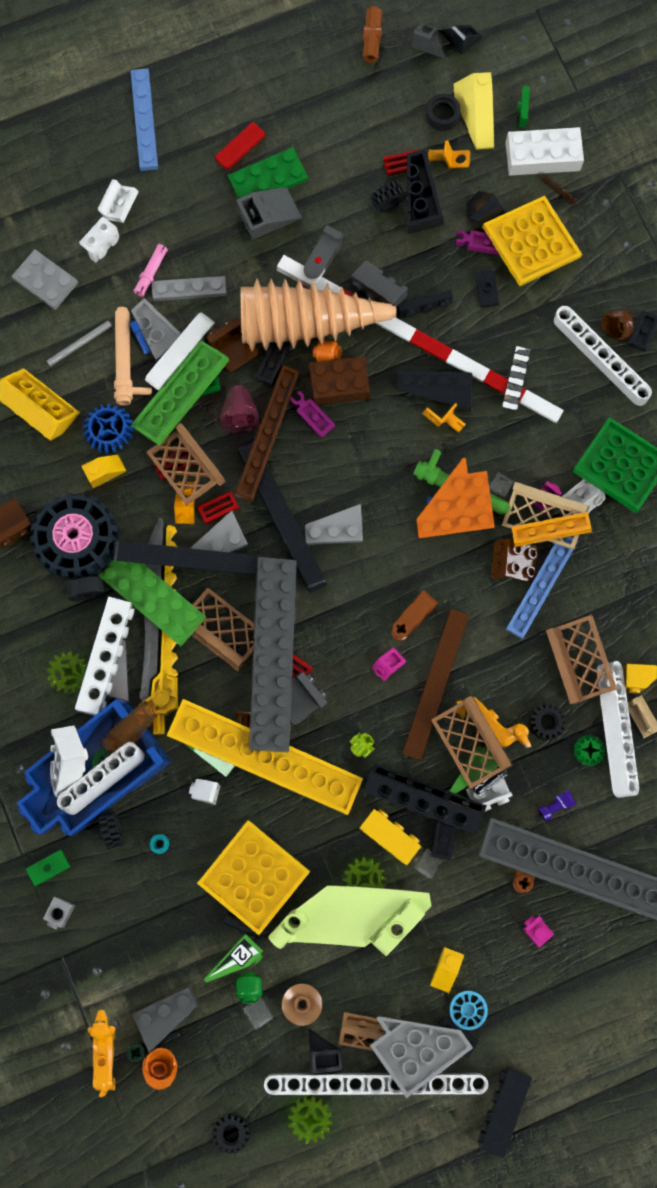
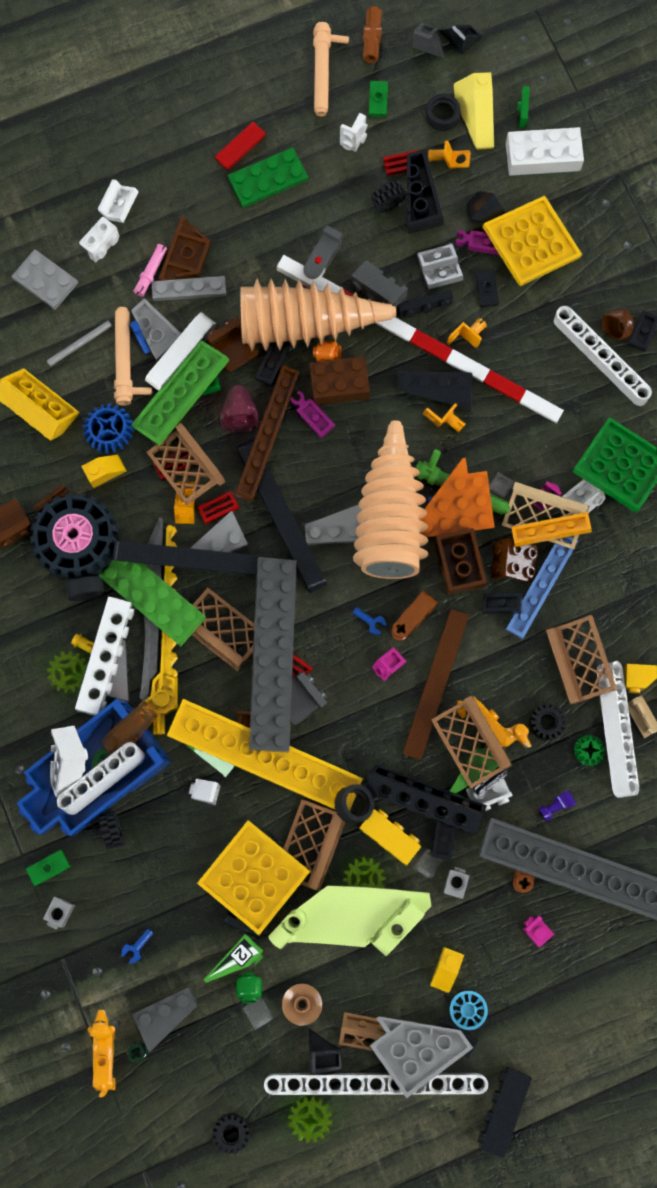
(59, 491): none -> reddish brown axle
(82, 643): none -> yellow pin
(137, 946): none -> blue bar
(144, 119): medium blue plate -> none
(154, 839): teal plate -> none
(159, 1068): orange piece -> none
(185, 253): none -> reddish brown wing
(267, 211): dark grey slope -> none
(322, 43): none -> light nougat cylinder
(327, 846): none -> medium nougat fence
(352, 137): none -> white bracket
(362, 745): lime gear -> none
(366, 799): none -> black tyre
(371, 621): none -> blue bar
(378, 99): none -> green plate
(390, 513): none -> light nougat cone
(440, 266): none -> light grey slope
(449, 889): none -> light grey brick
(460, 561): none -> reddish brown brick
(469, 333): none -> light orange bracket
(502, 603): none -> black plate
(516, 378): sticker -> none
(556, 185): reddish brown piece -> none

